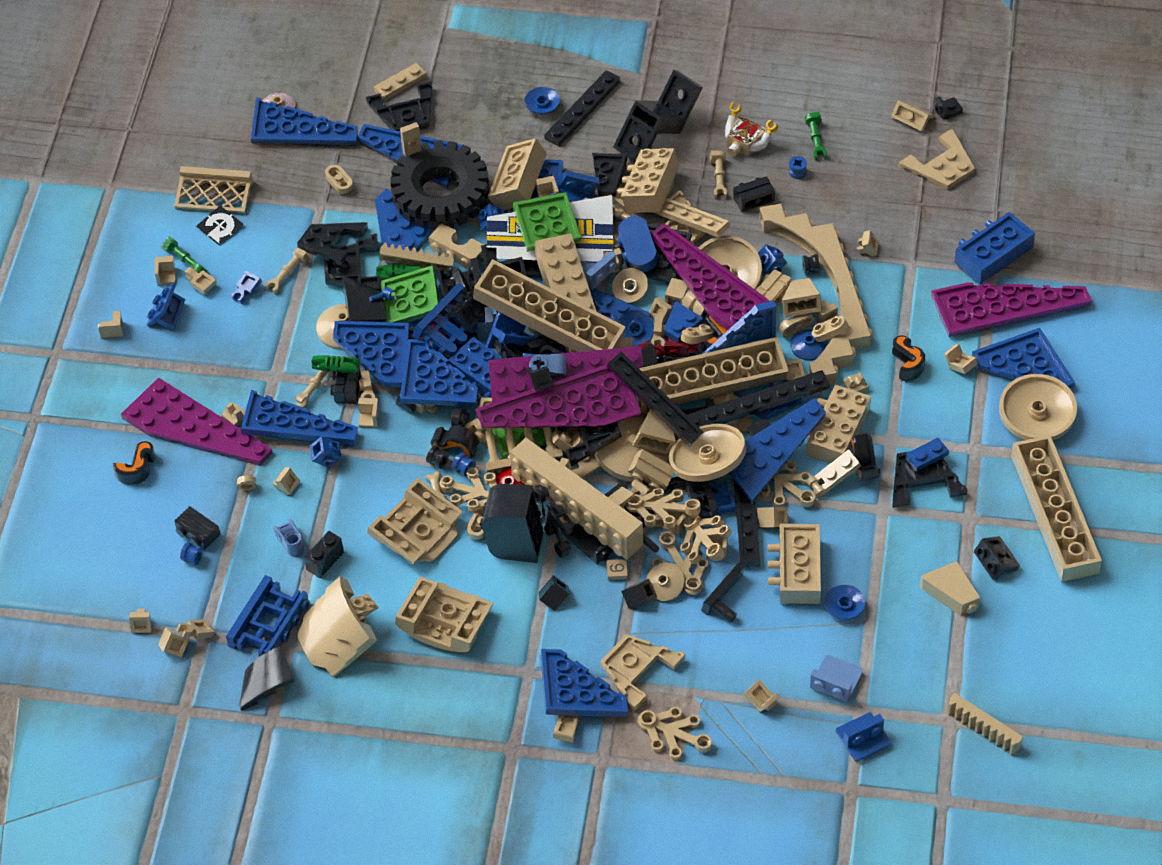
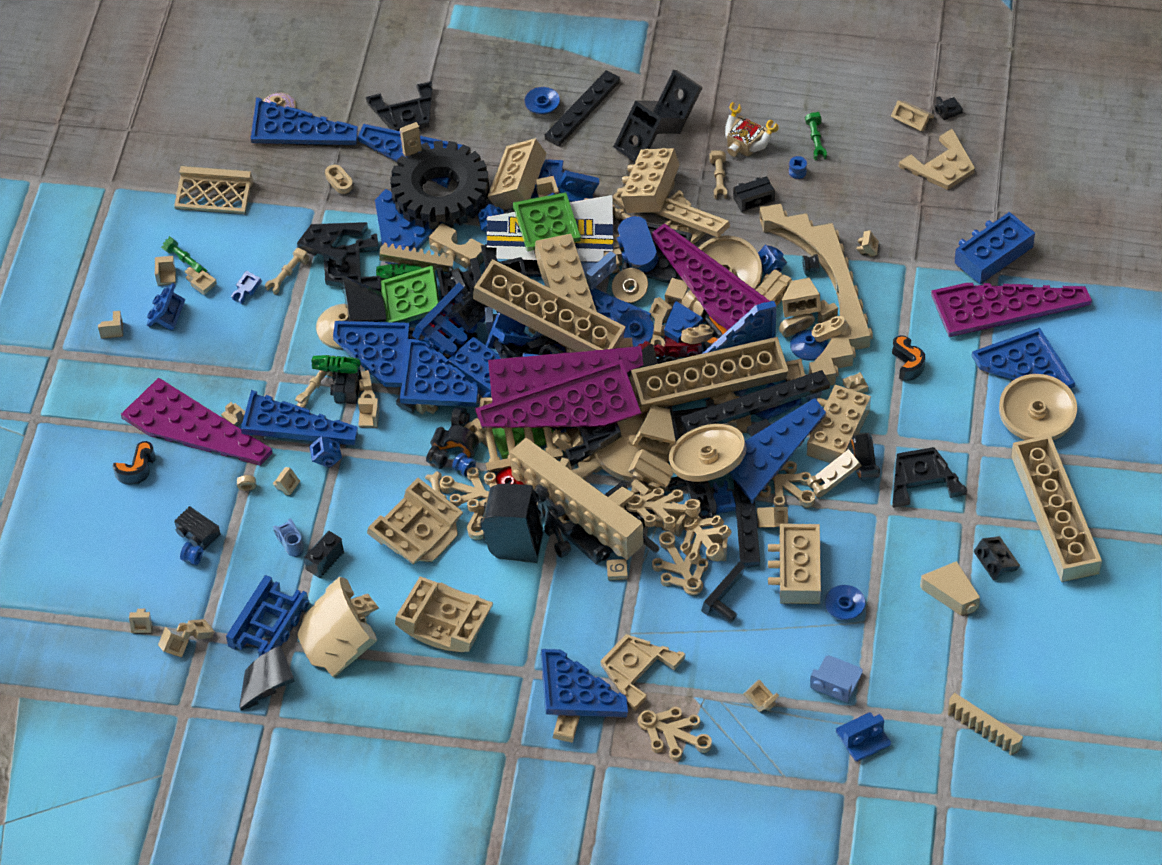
(219, 225): sticker -> none
(386, 293): blue hand -> none
(400, 81): tan plate -> none
(540, 378): black panel -> none
(553, 593): black panel -> none
(555, 363): medium blue piece -> none
(609, 170): black wing -> none
(639, 593): black panel -> none
(655, 398): black plate -> none
(674, 581): tan dish -> none
(927, 454): blue plate -> none
(958, 360): tan bracket -> none

